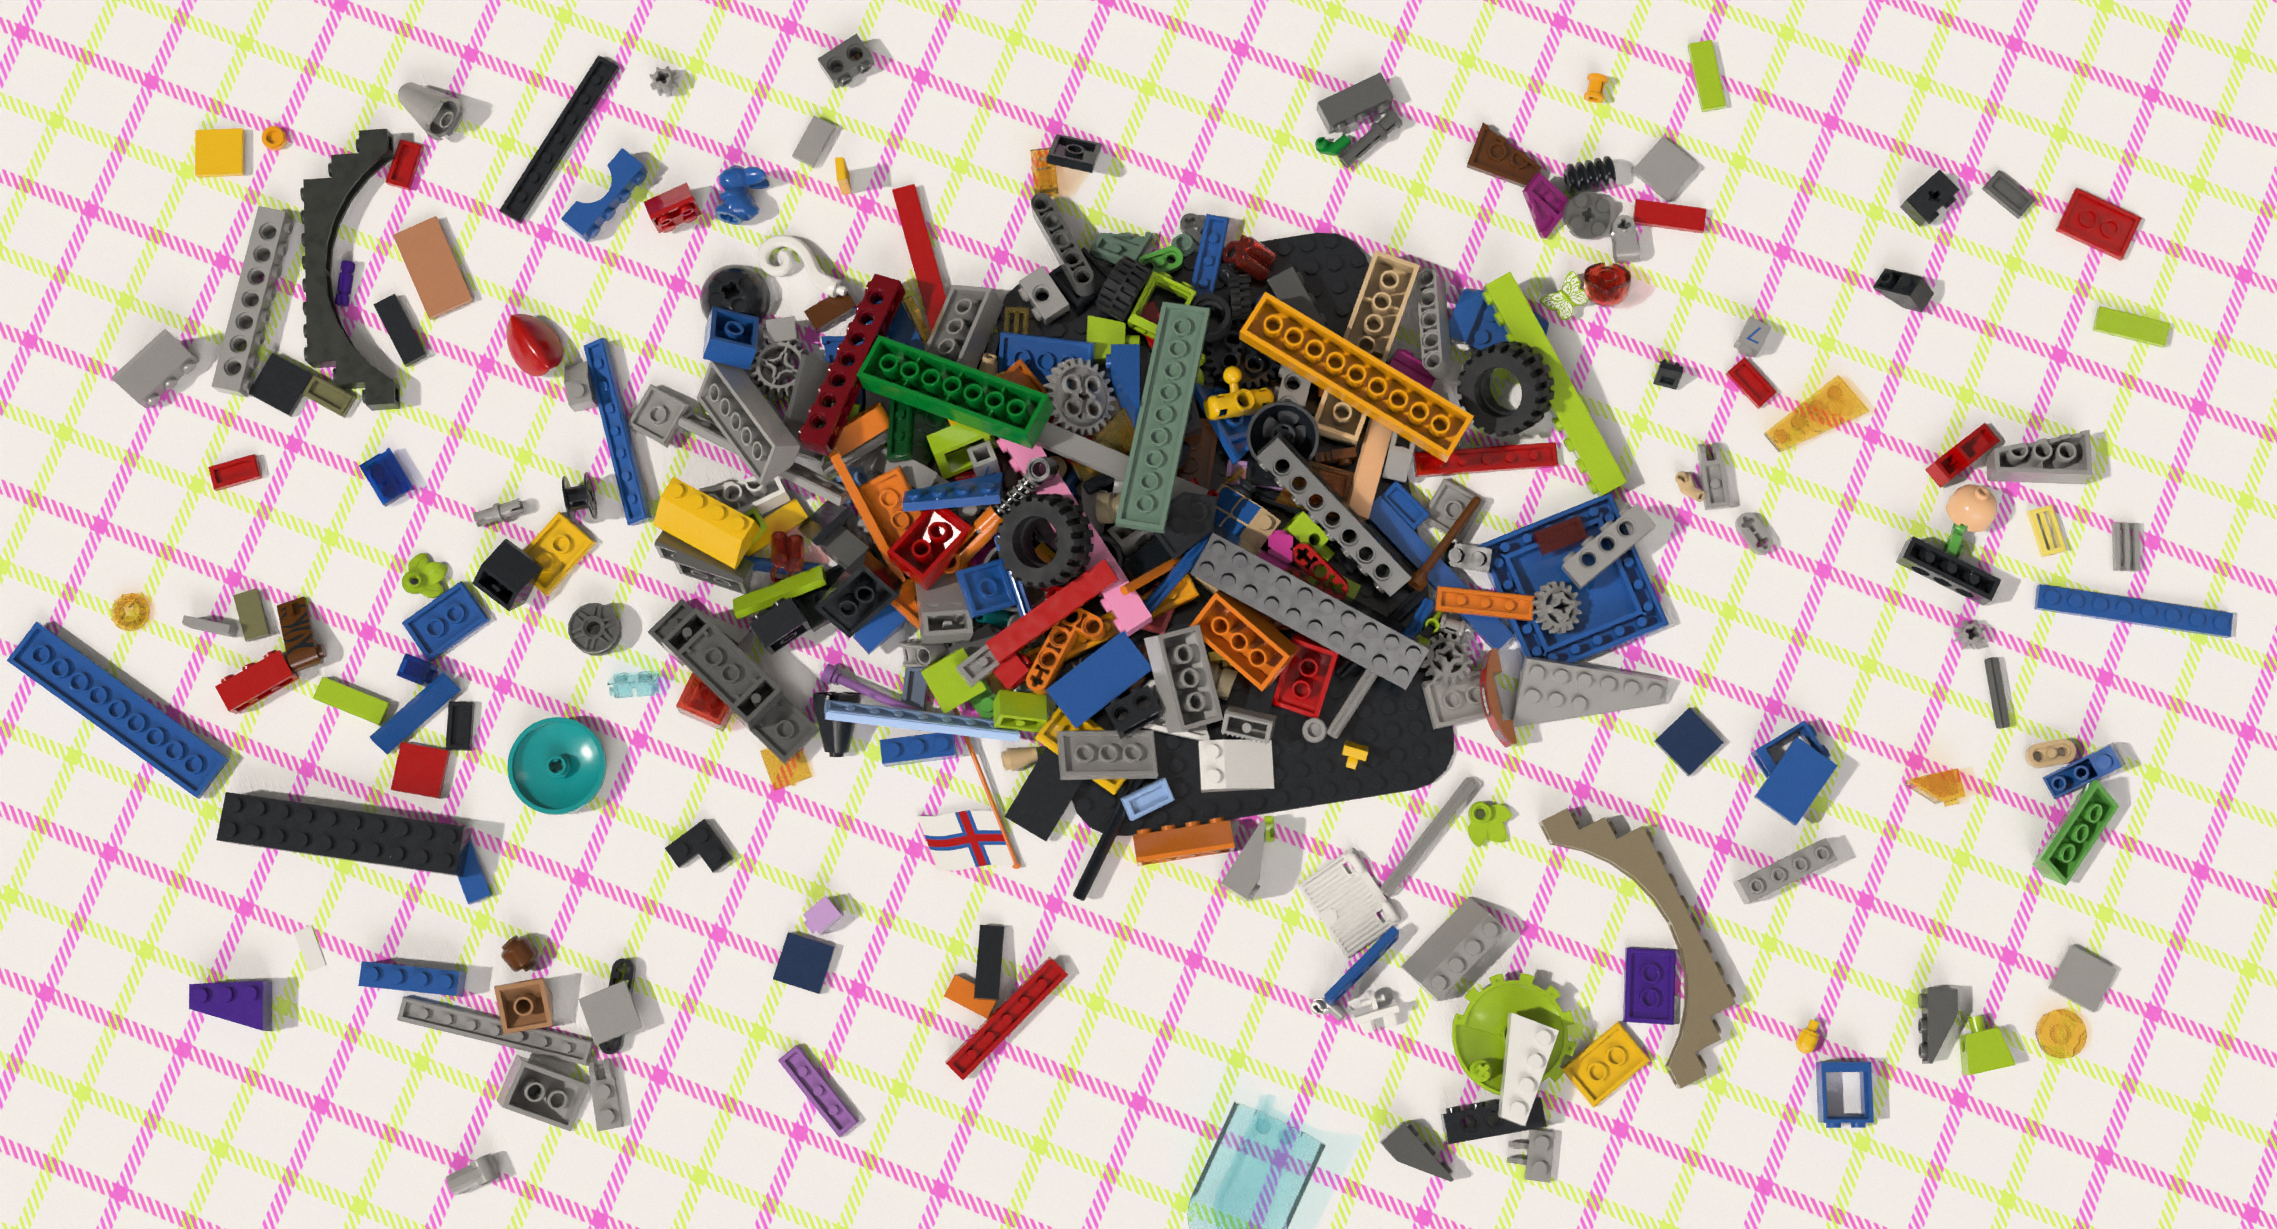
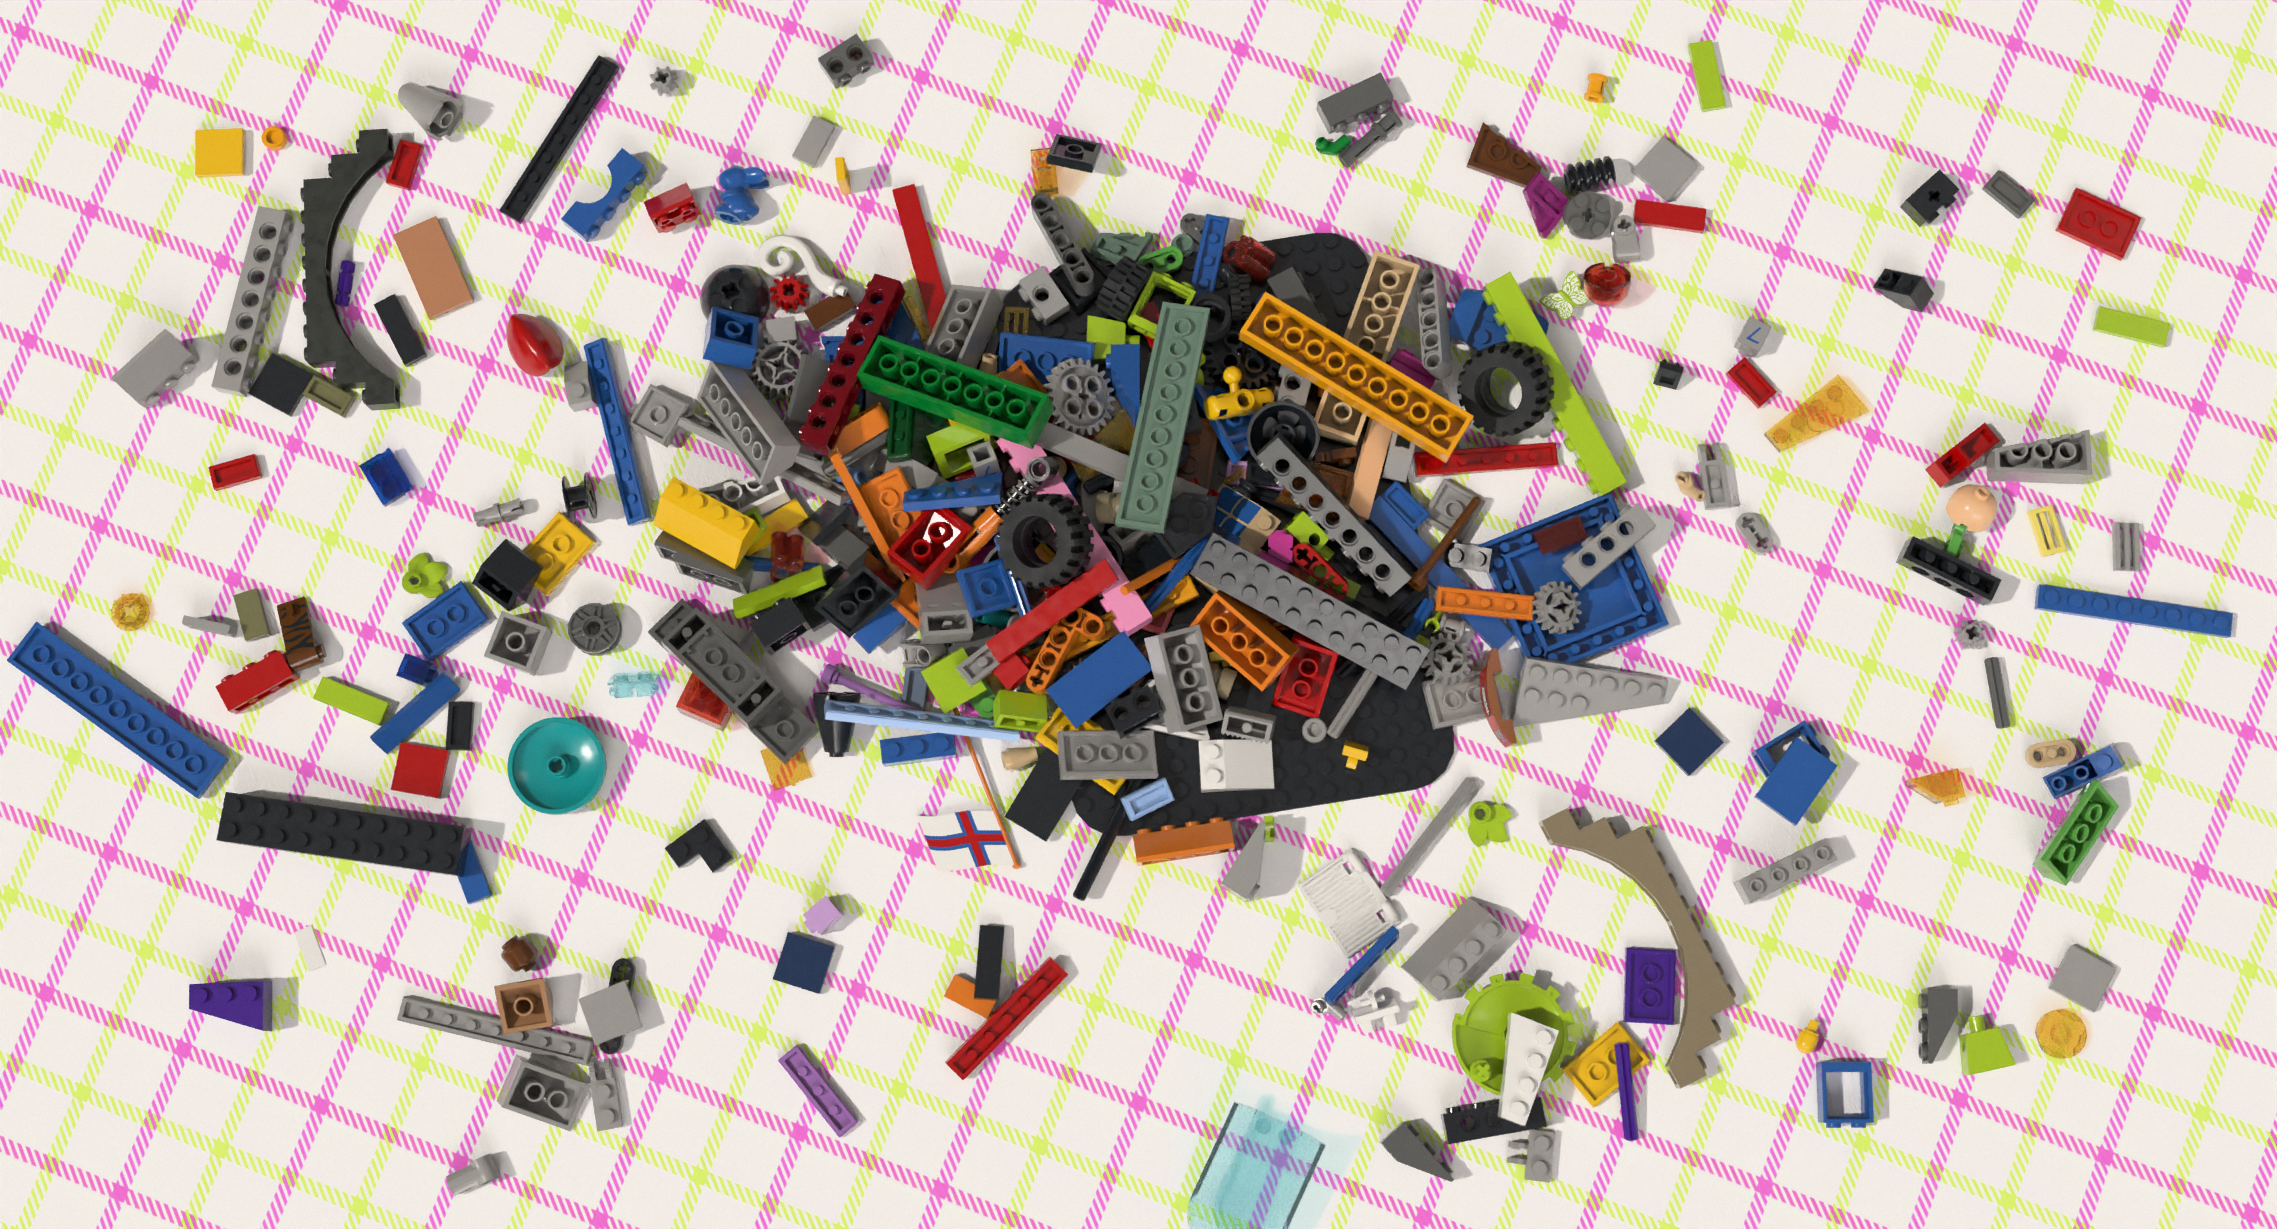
(412, 979): blue brick -> none
(518, 643): none -> light grey slope
(780, 296): none -> red gear
(1626, 1091): none -> dark purple axle

